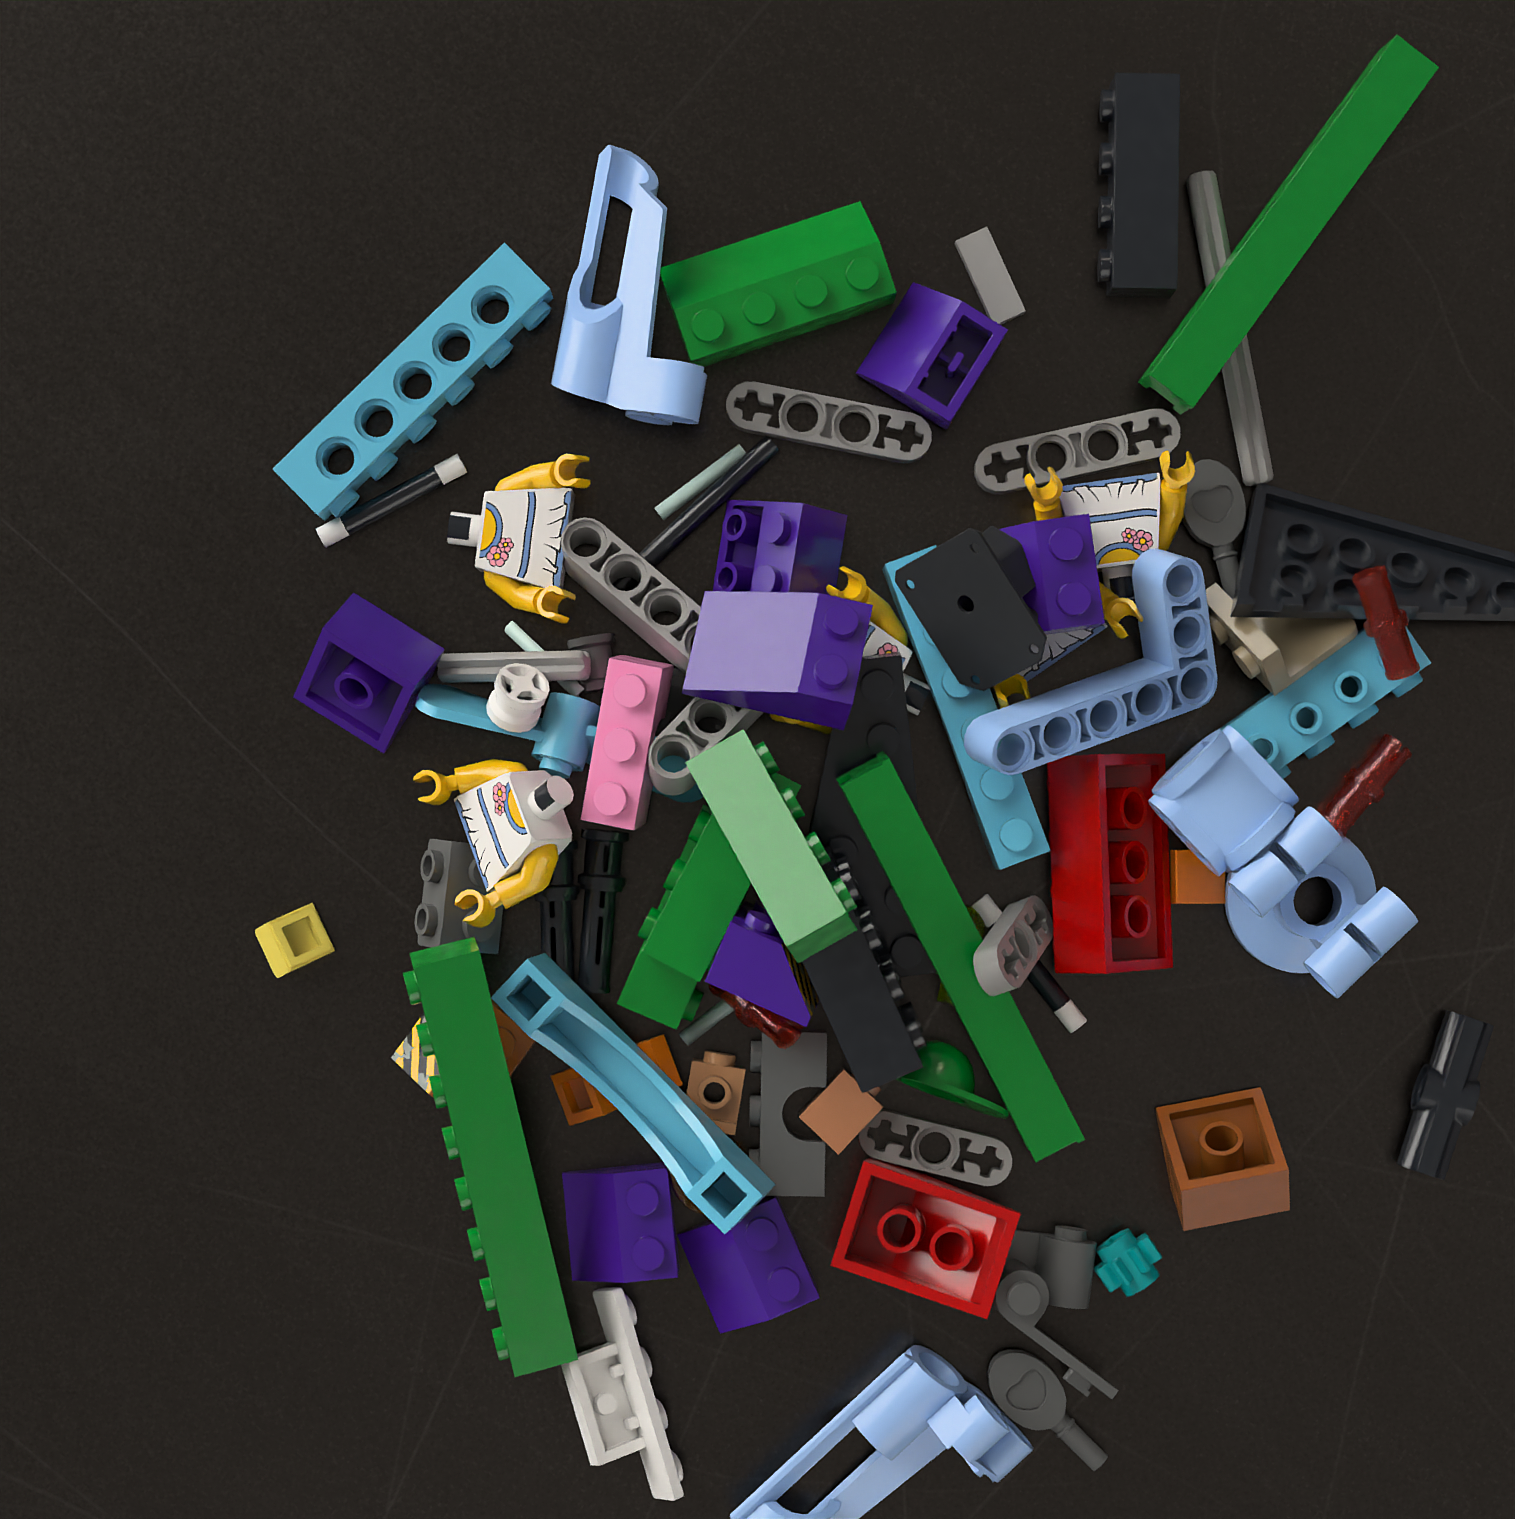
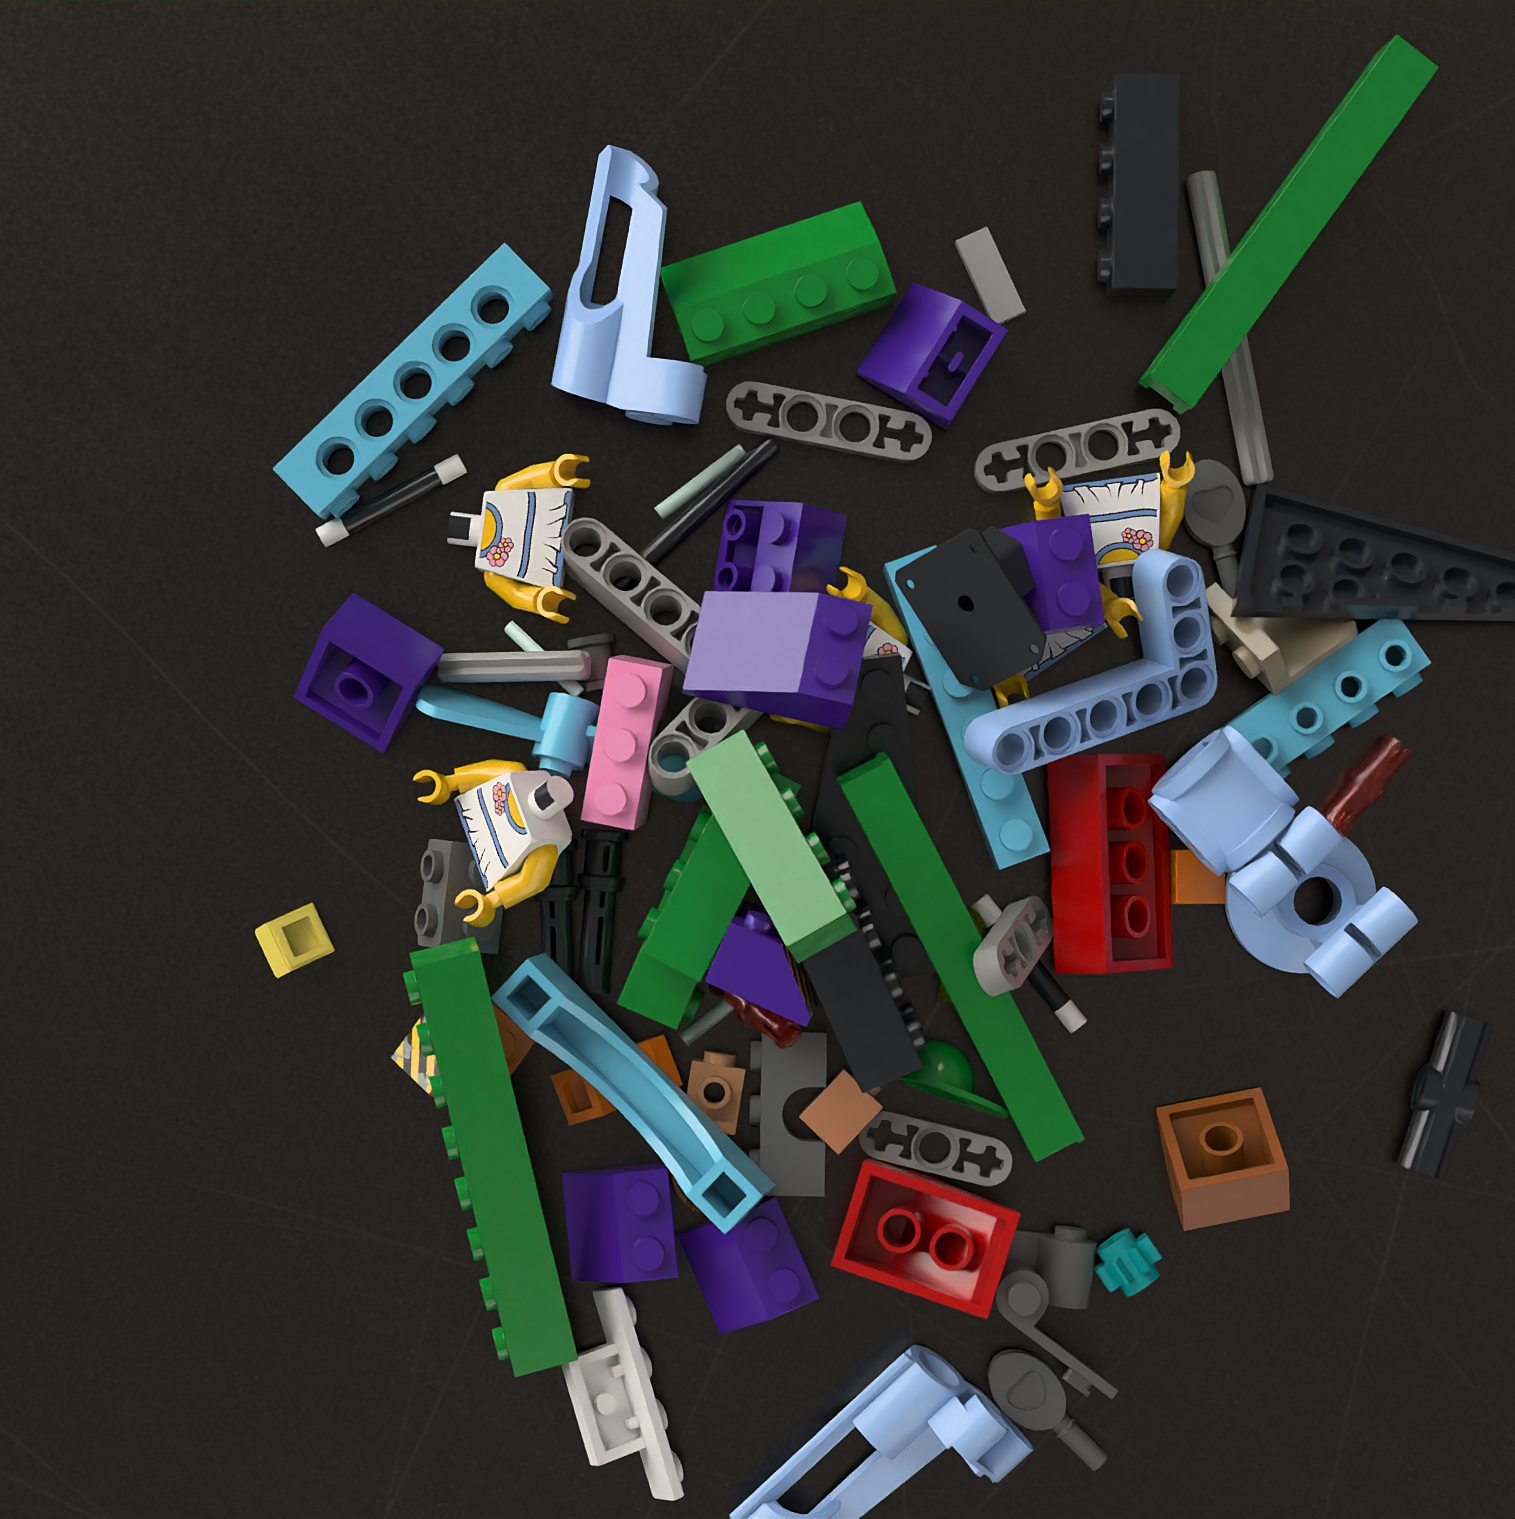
(517, 697): white wheel -> none
(1386, 623): clear red pin -> none

